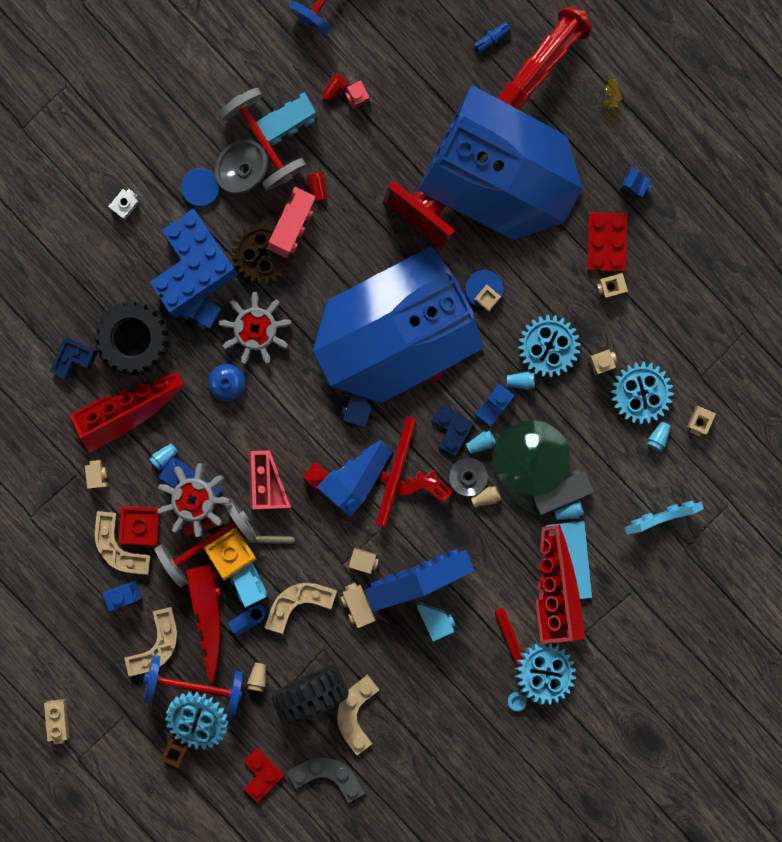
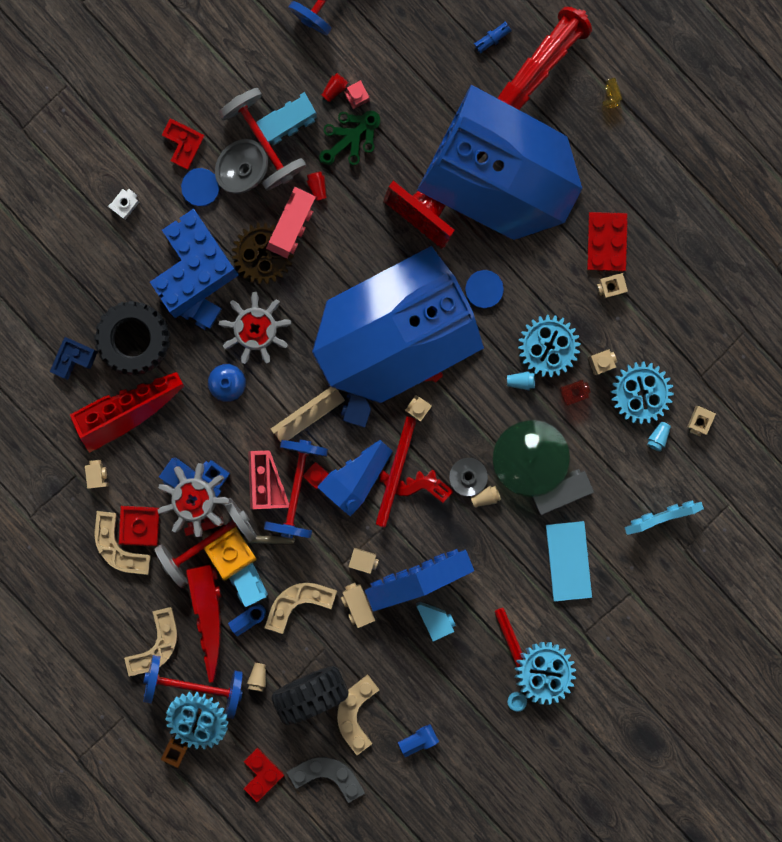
(56, 721): tan brick -> none
(122, 595): blue torso -> none
(163, 456): medium azure cone -> none
(187, 140): none -> red plate
(208, 467): none -> blue brick
(304, 448): none -> blue piece
(308, 414): none -> tan fence
(352, 135): none -> dark green plant
(418, 408): none -> tan brick
(422, 739): none -> blue piece
(456, 426): dark blue plate -> none
(481, 442): medium azure cone -> none
(487, 298): tan tile -> none
(494, 404): blue arch -> none
(559, 599): red wedge -> none
(567, 394): none -> clear red brick
(569, 511): medium azure cone -> none
(636, 183): blue arch -> none

